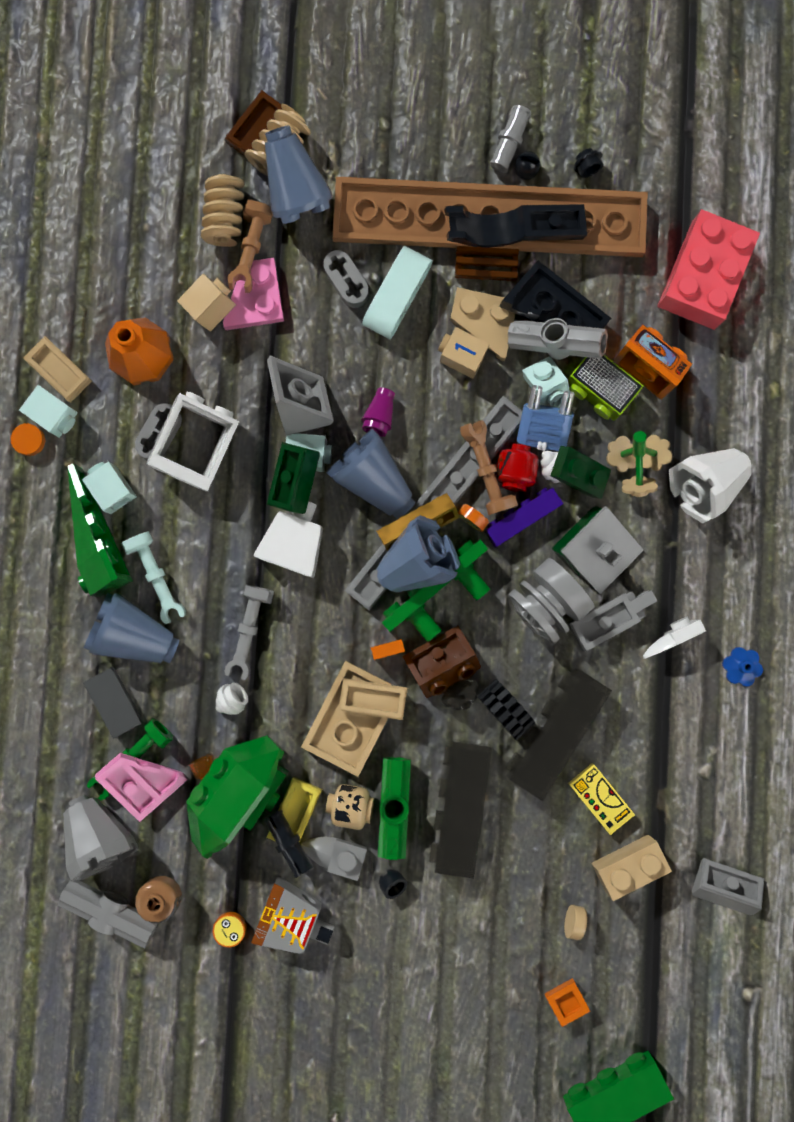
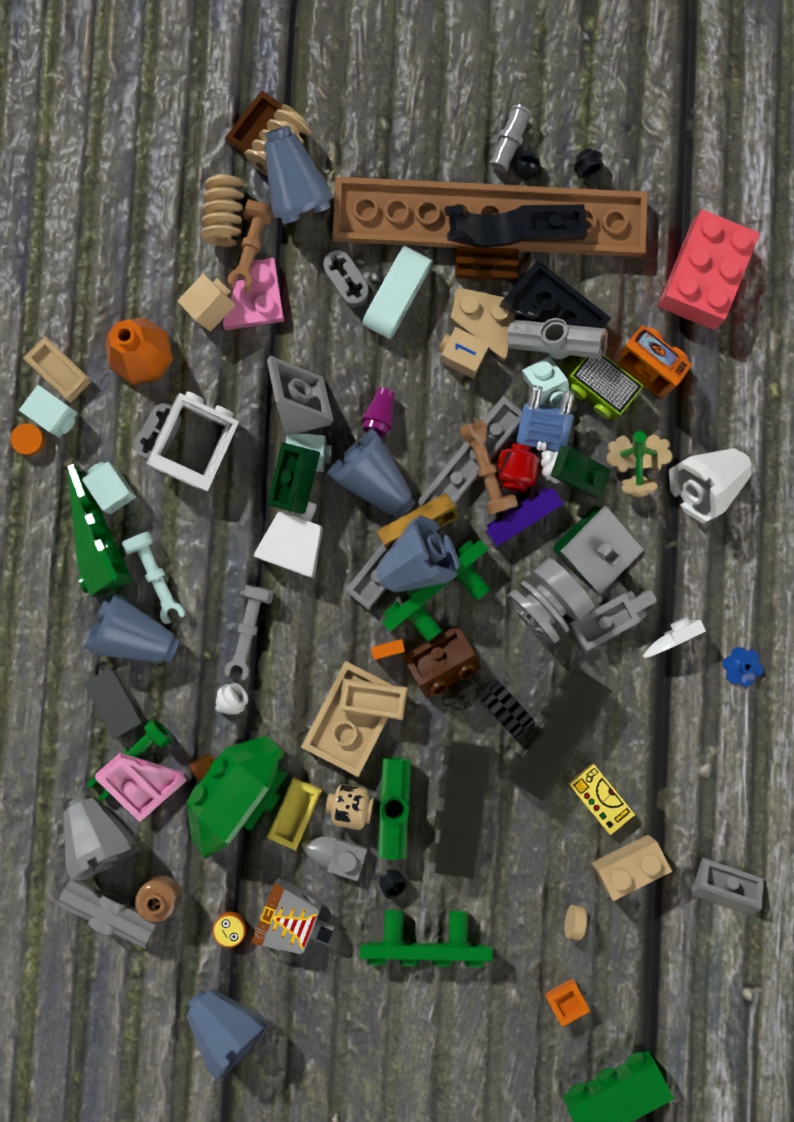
(223, 1030): none -> sand blue cone
(288, 843): black pin -> none
(441, 954): none -> green plate
(473, 517): orange tile -> none

